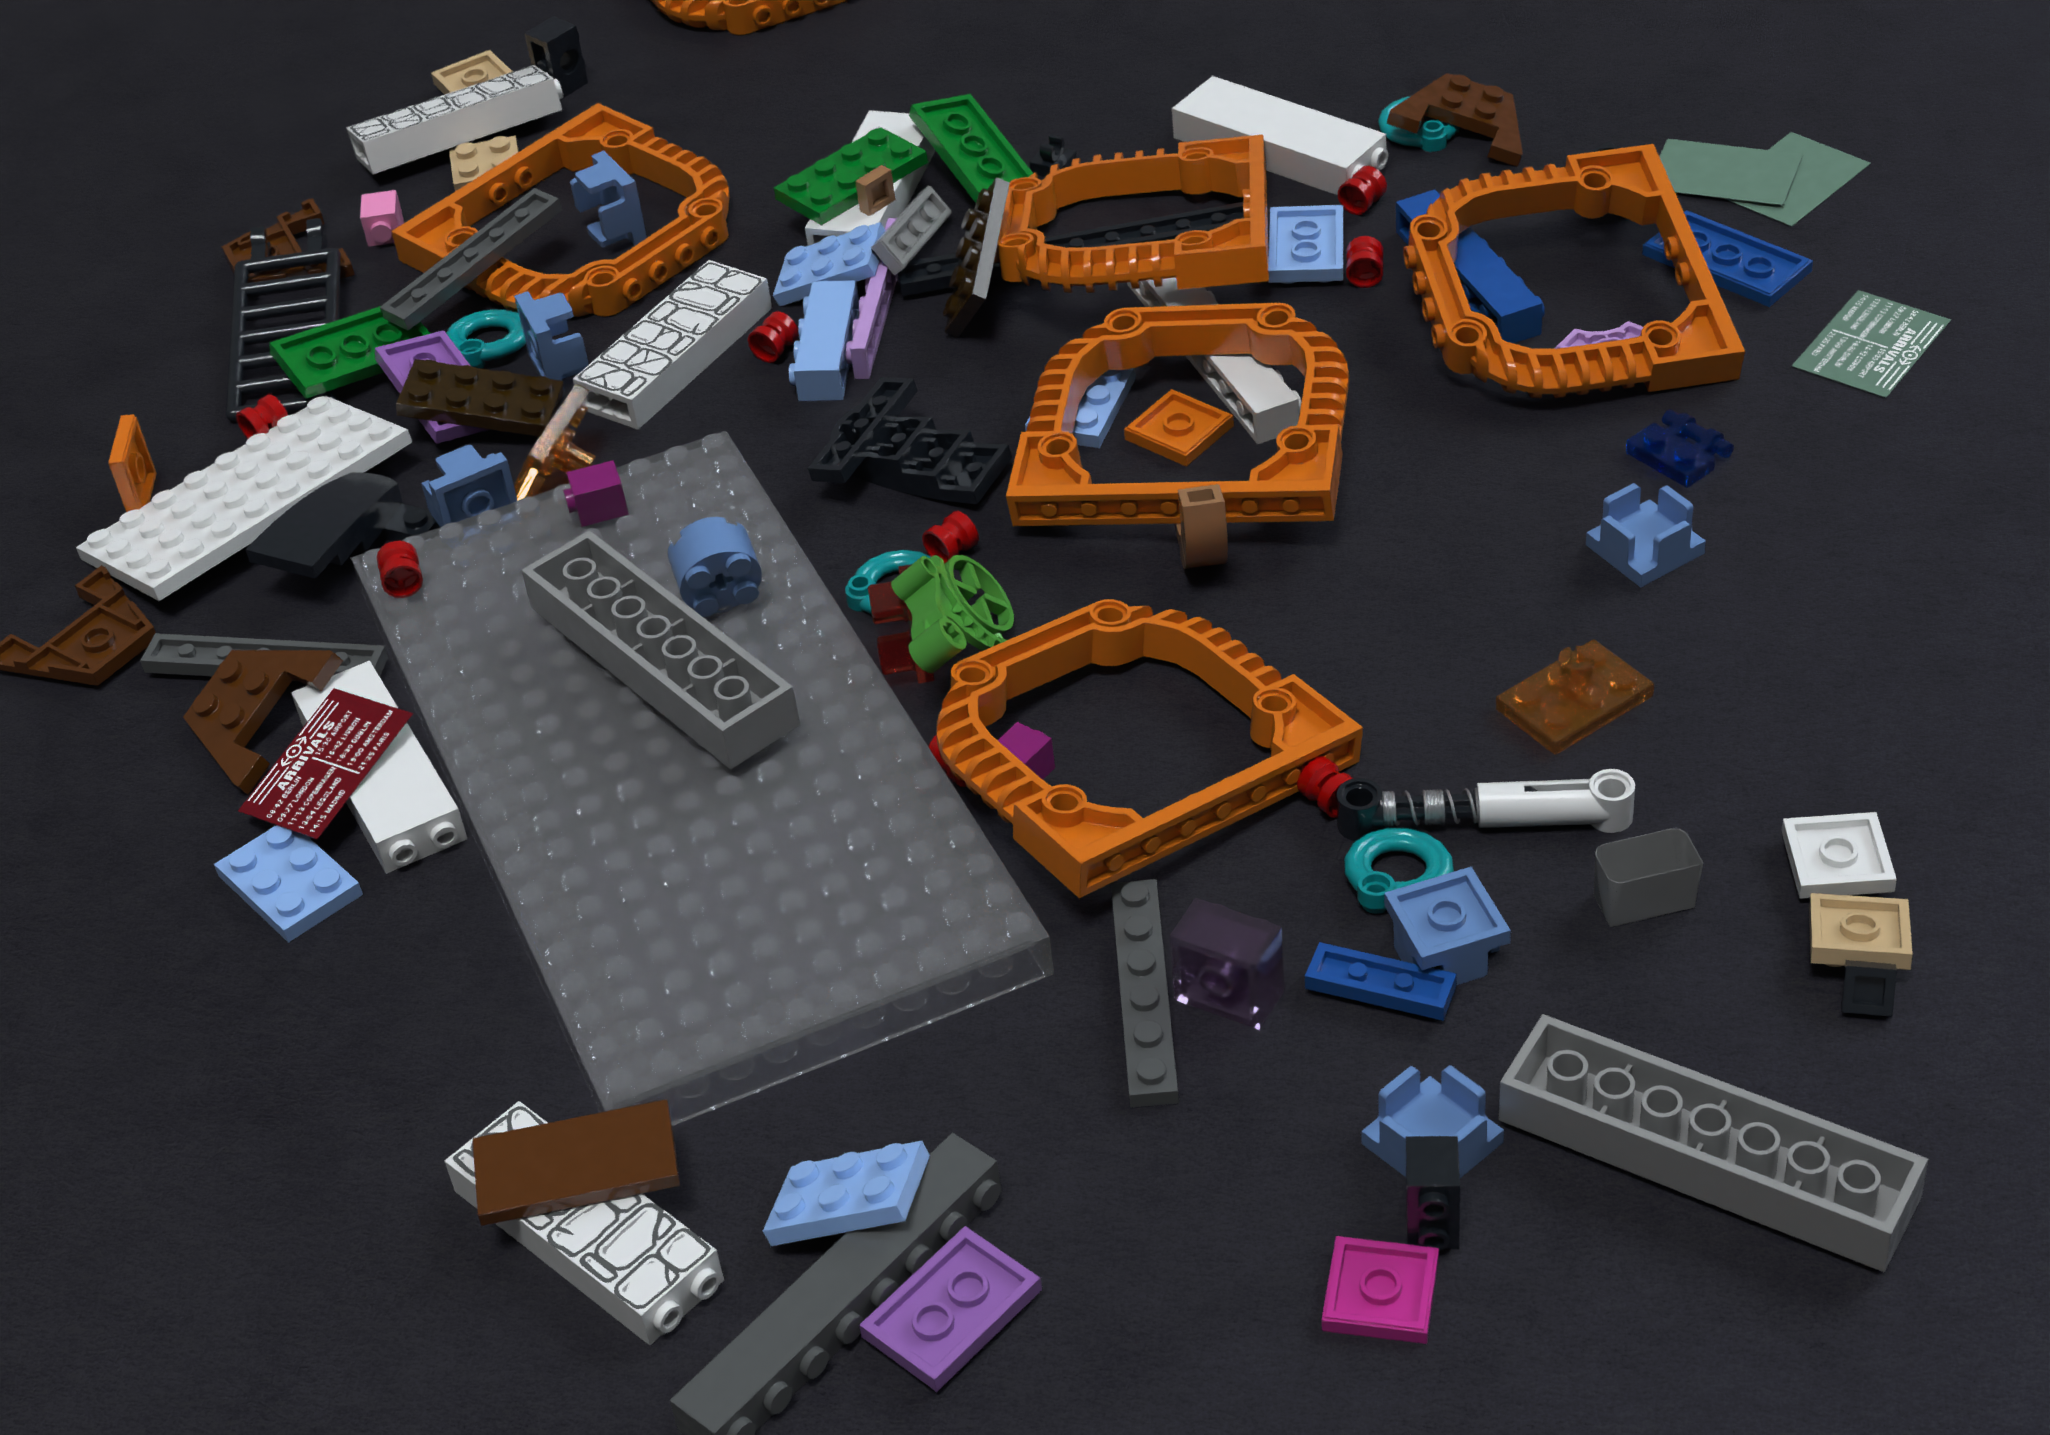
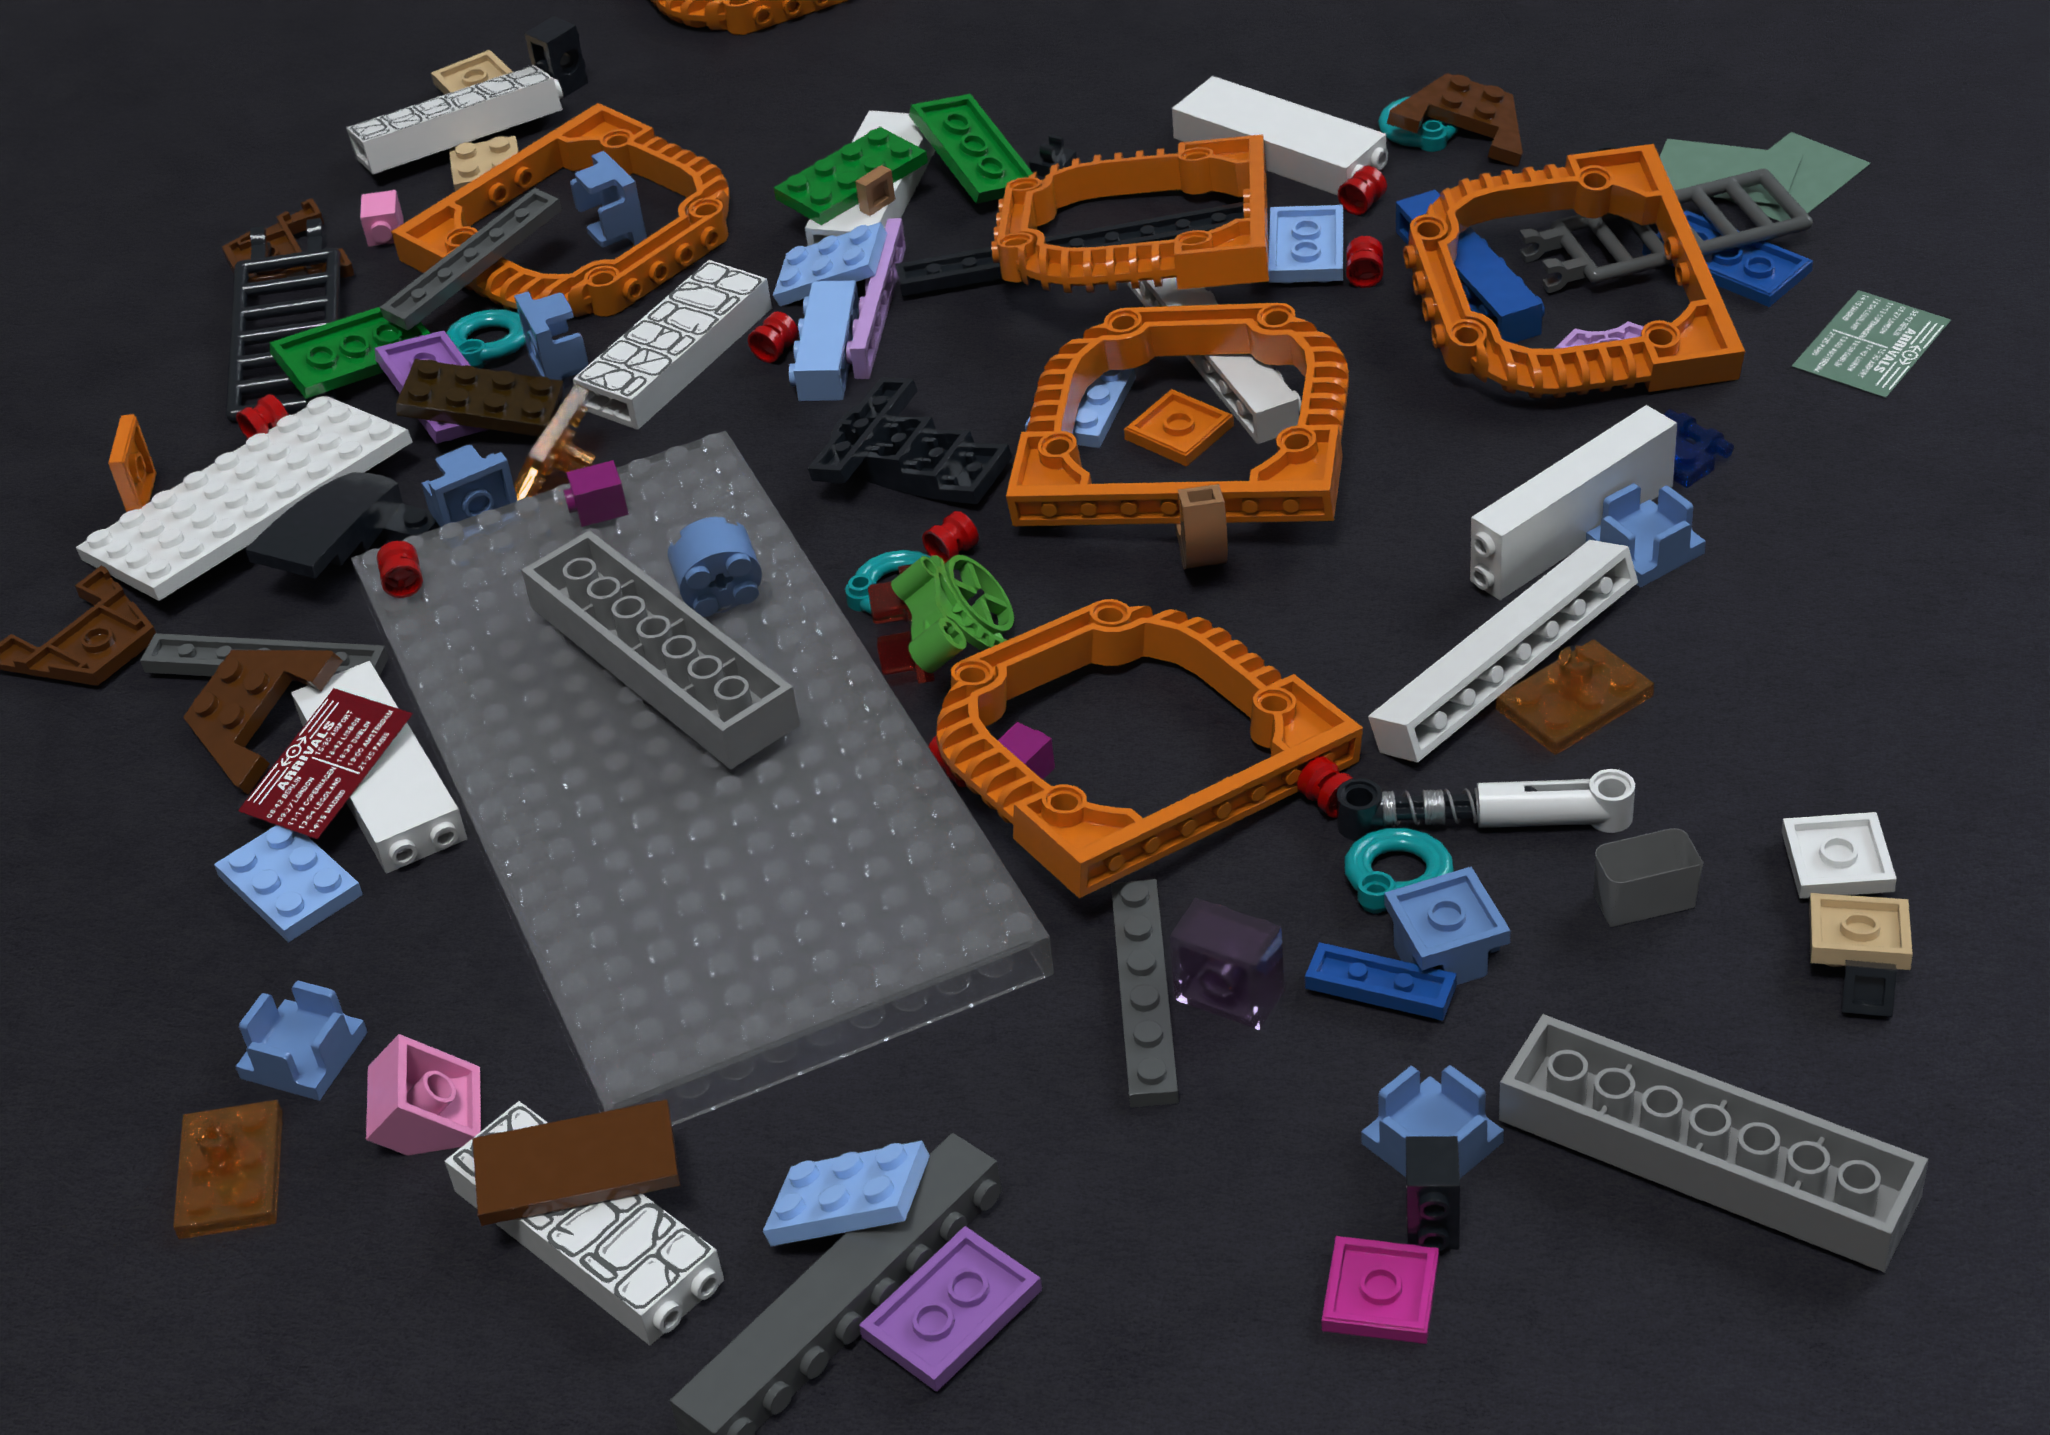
(228, 1169): none -> clear orange plate
(299, 1043): none -> medium blue panel
(421, 1099): none -> bright pink slope
(911, 230): light grey tile -> none
(976, 257): dark brown plate -> none
(1502, 650): none -> white brick
(1557, 507): none -> white brick
(1583, 266): none -> dark grey bar

